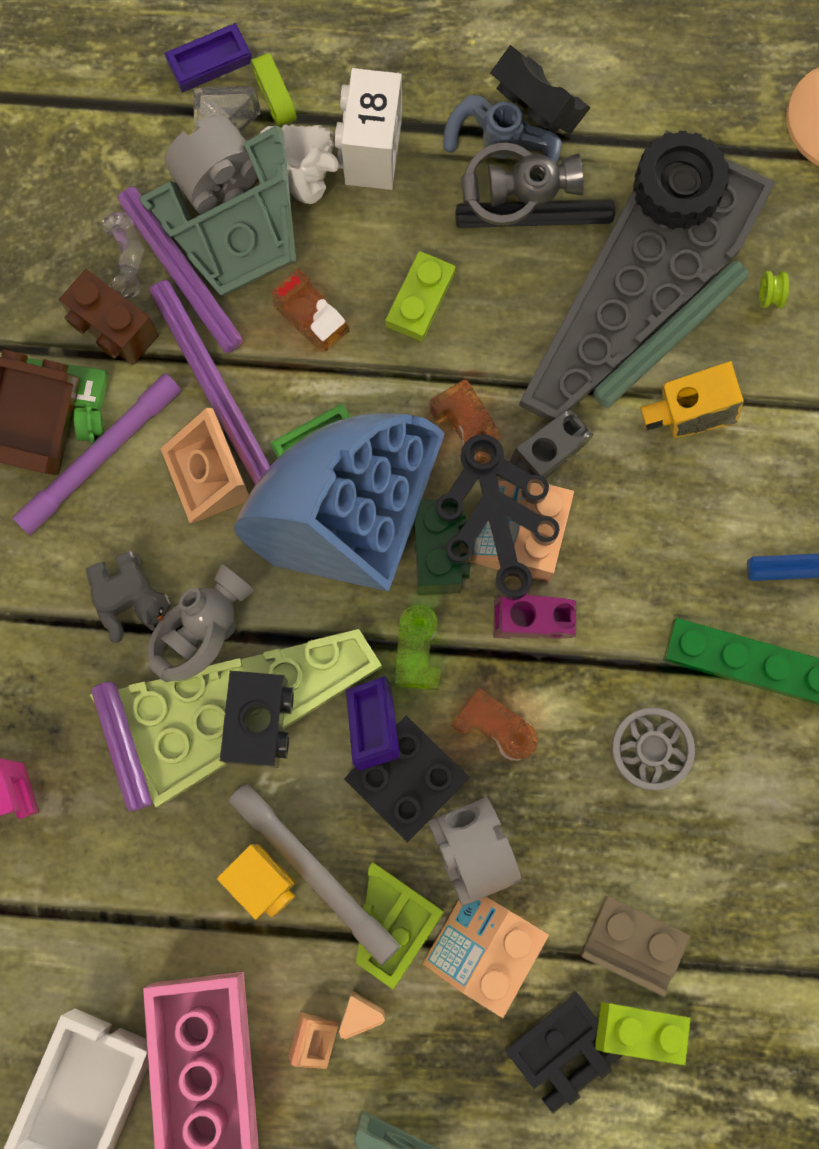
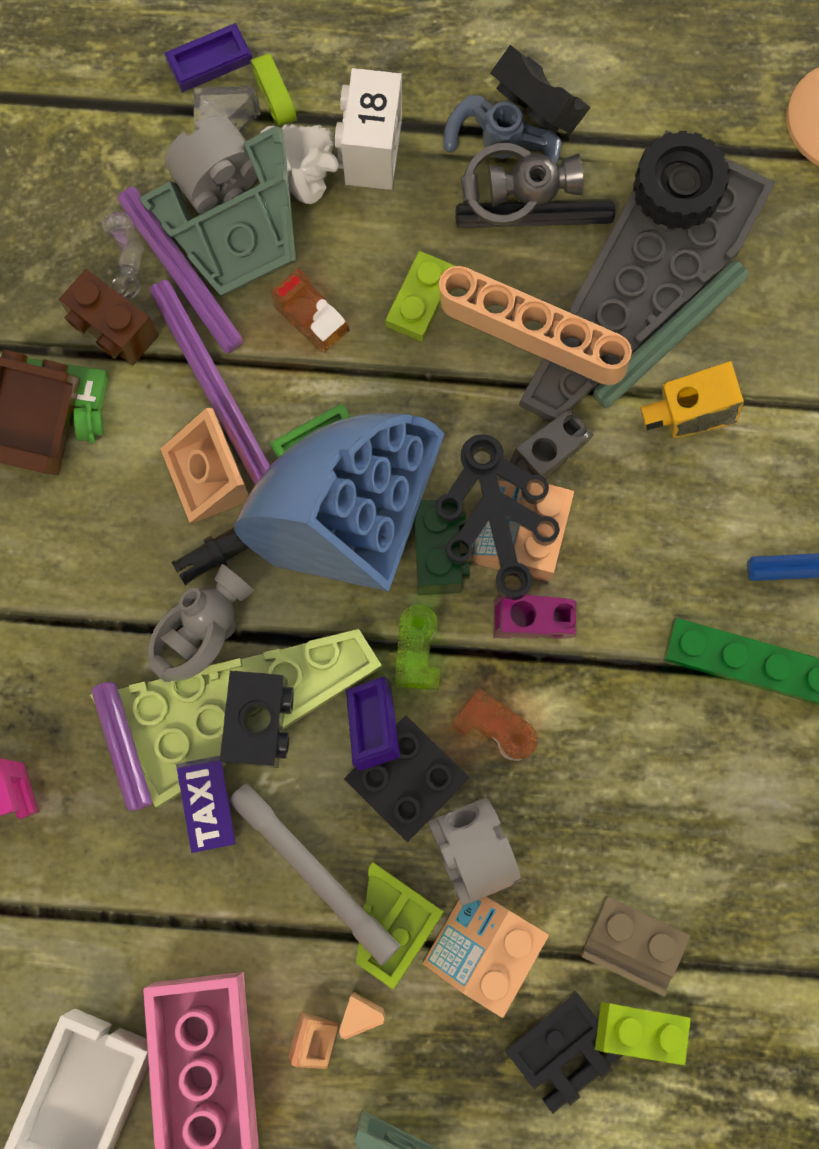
(46, 502): medium lavender piece -> none
(122, 591): dark grey animal -> none
(205, 804): none -> dark purple tile
(209, 555): none -> black pin
(259, 882): yellow piece -> none
(465, 414): clear orange leg -> none
(543, 342): none -> light nougat beam
(653, 749): light grey wheel -> none
(774, 289): lime bush -> none

